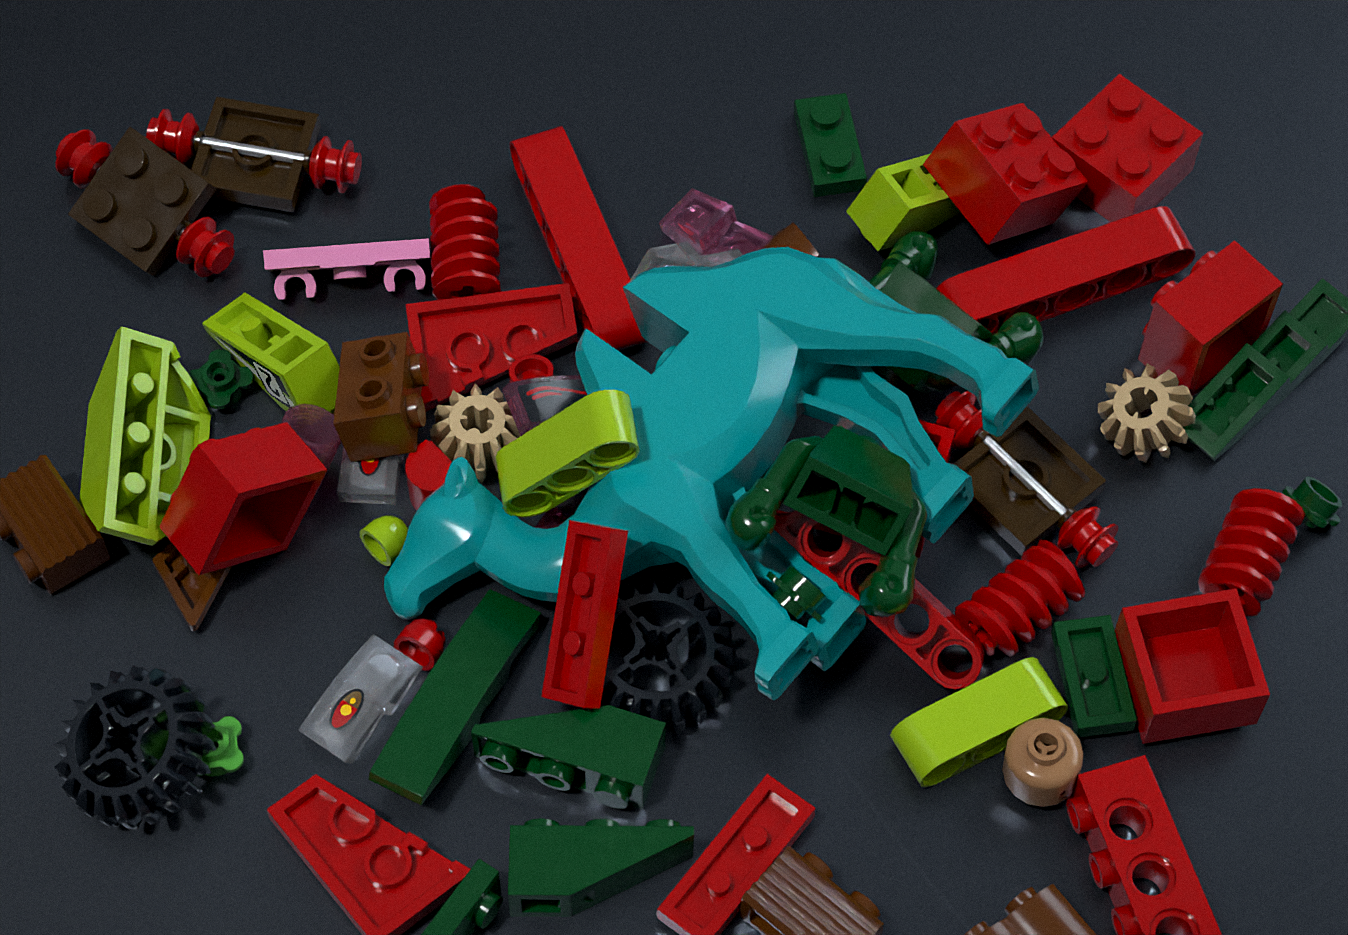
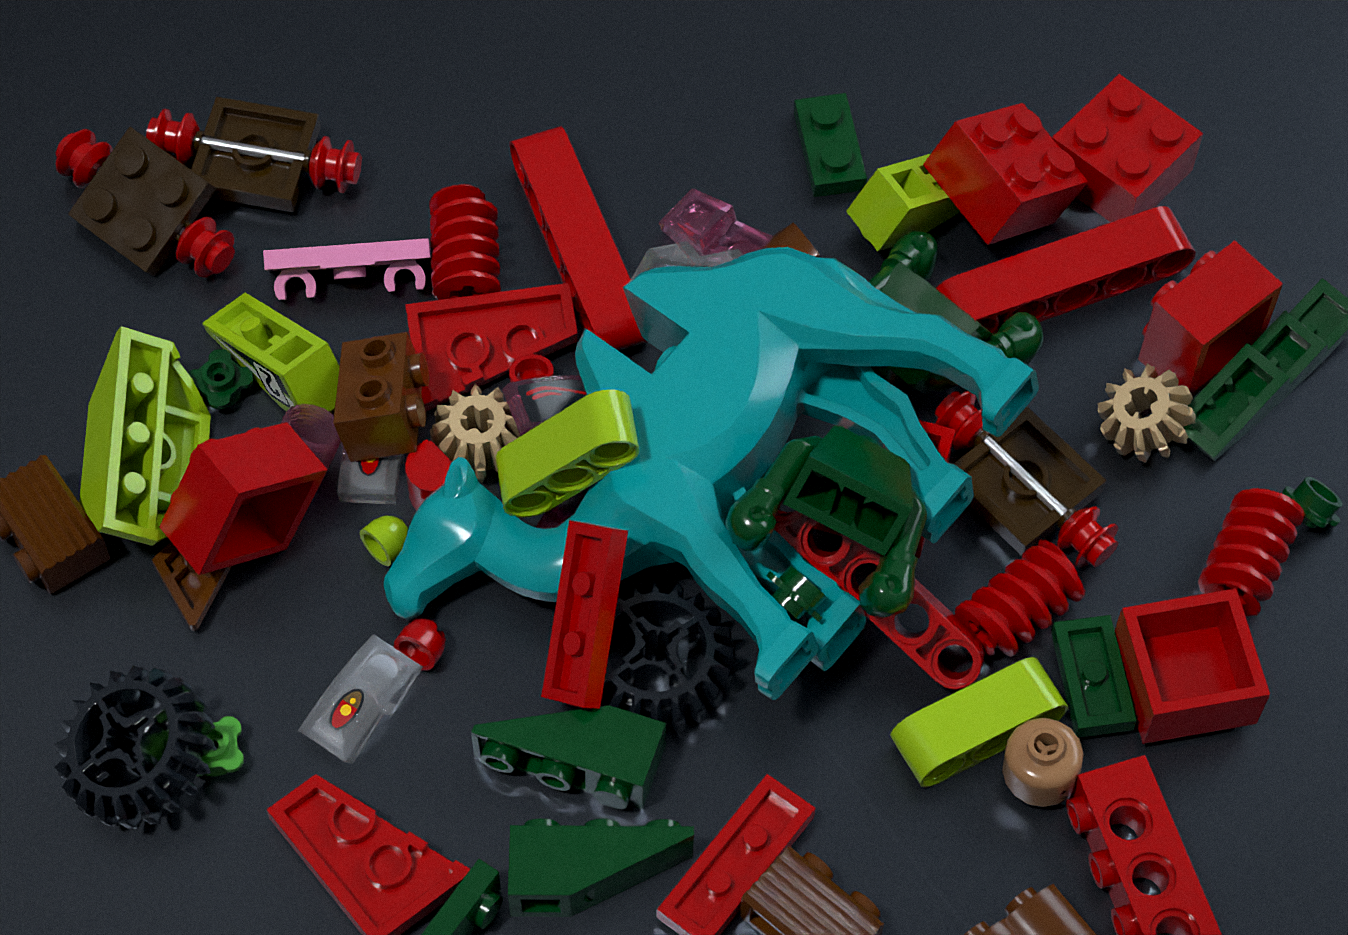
(454, 697): dark green slope -> none

